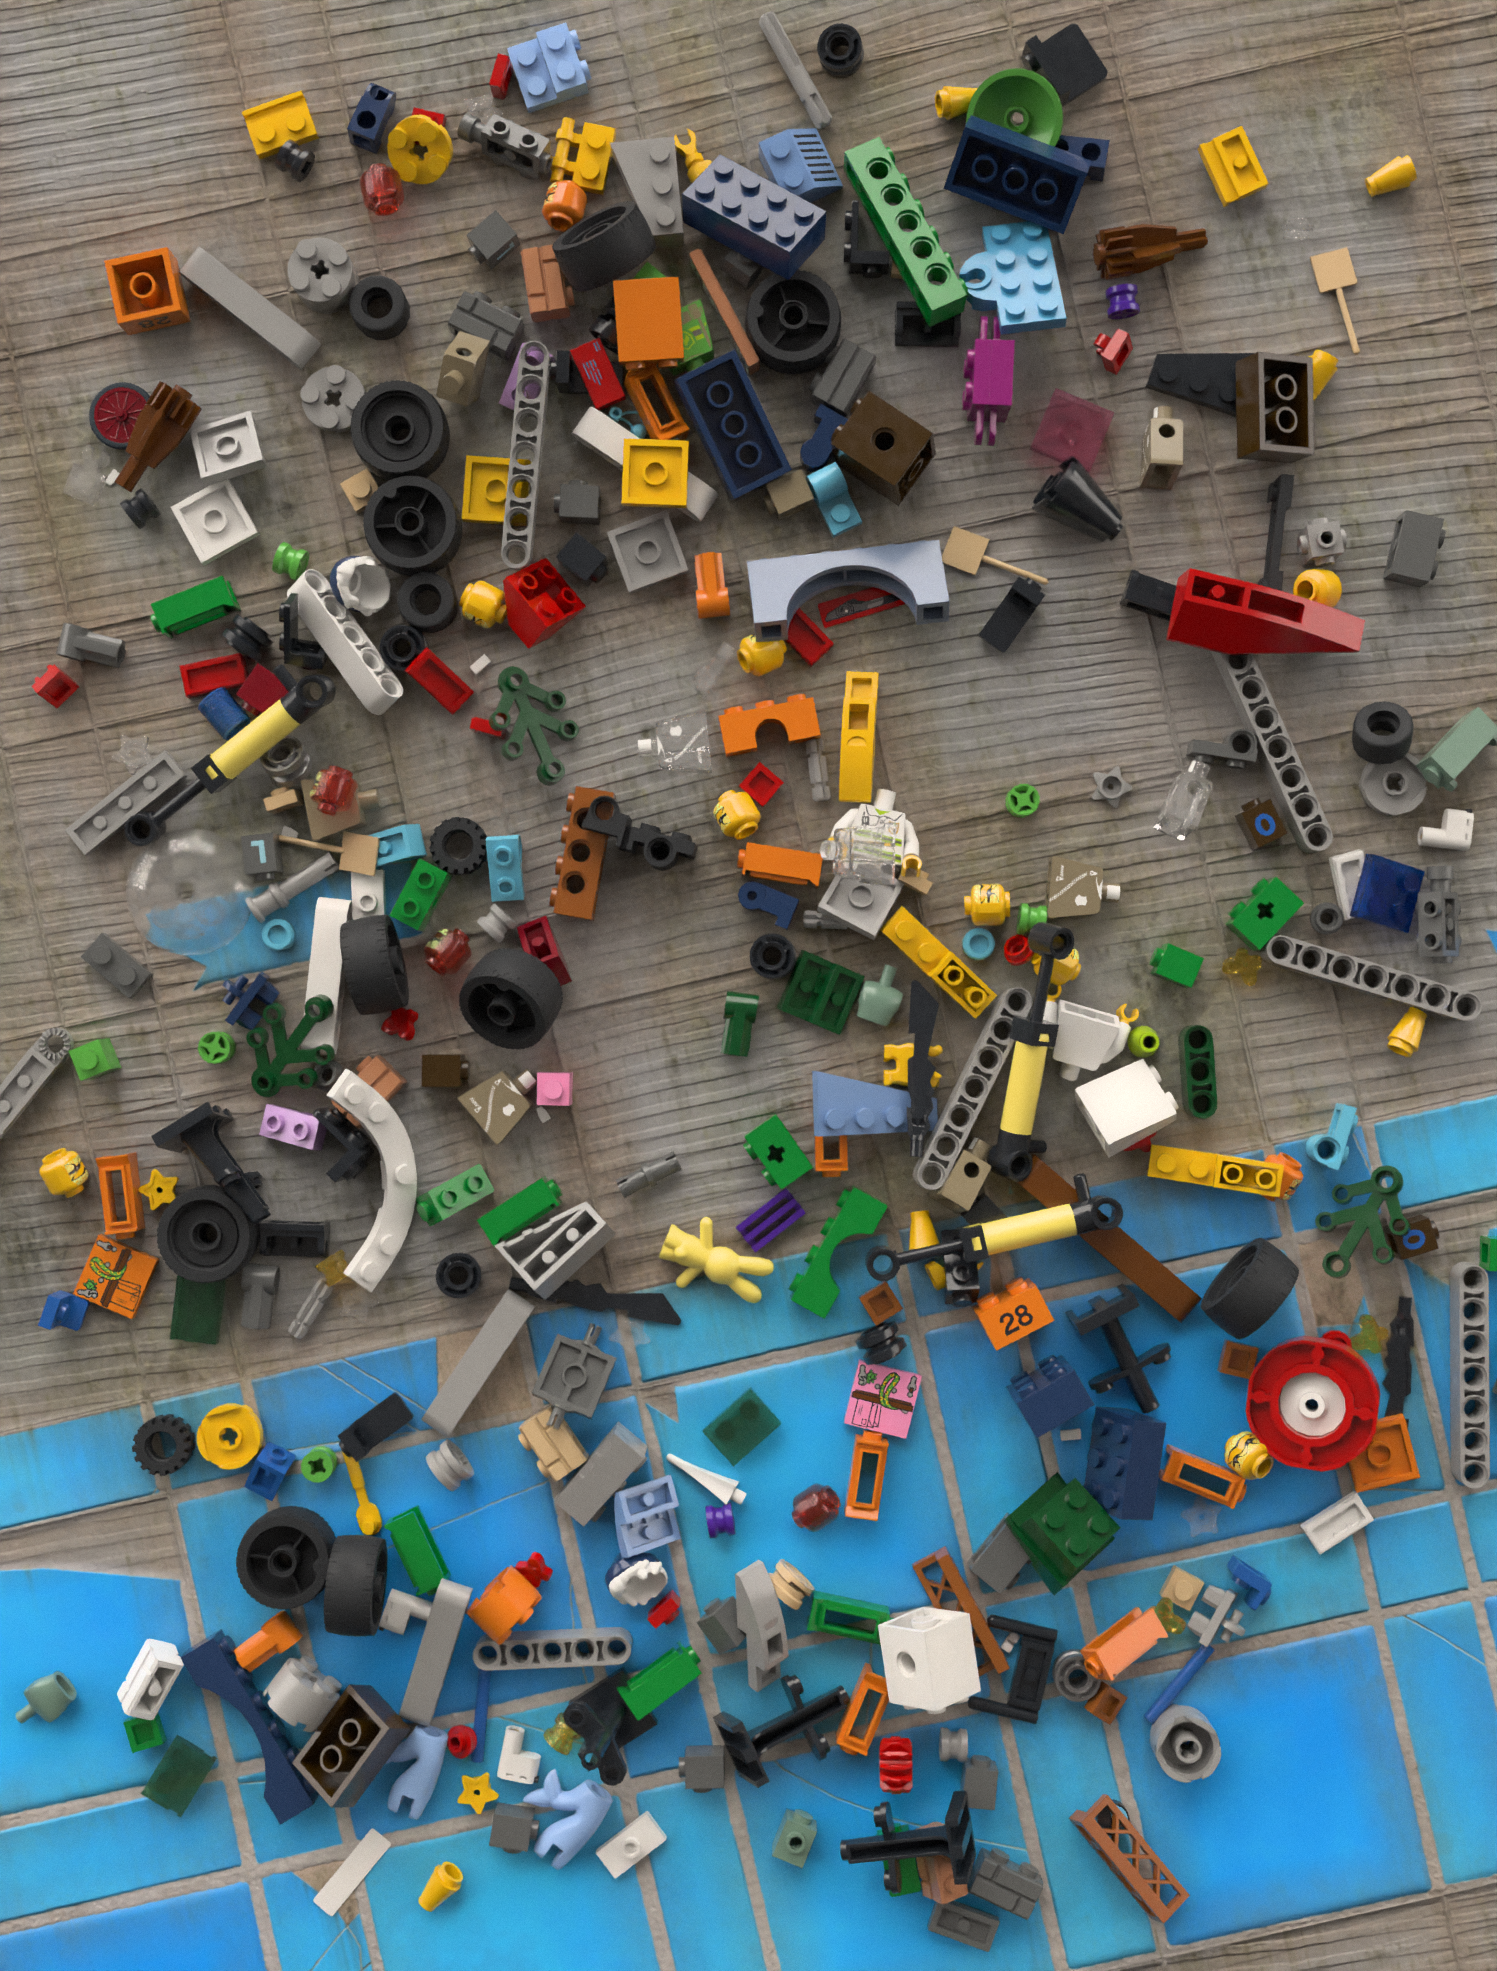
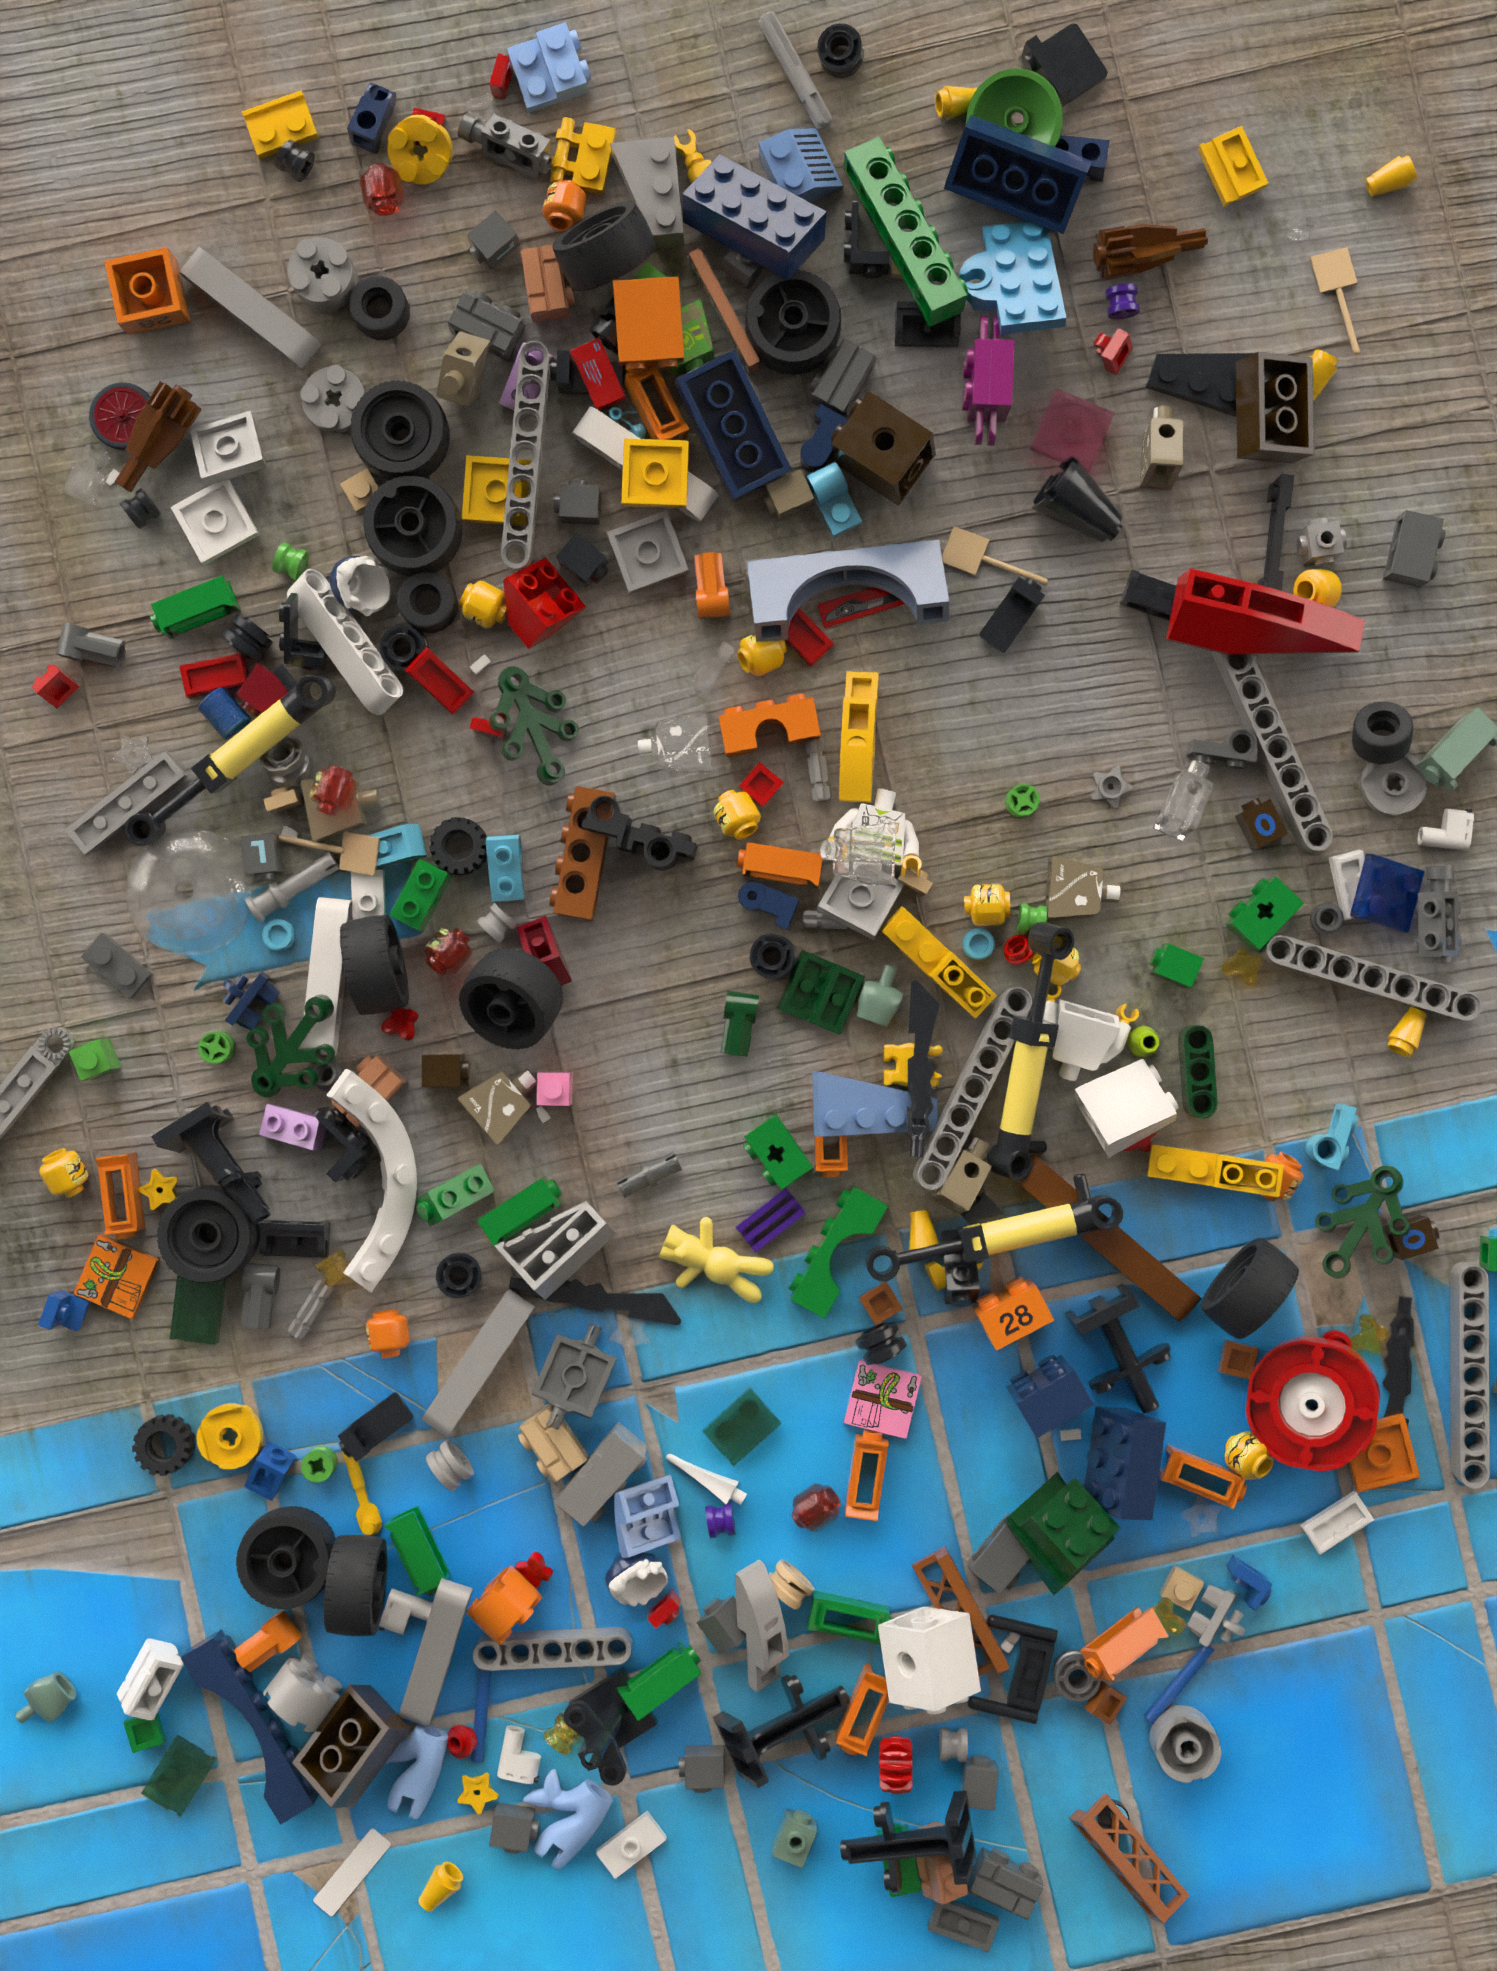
(388, 1333): none -> orange head

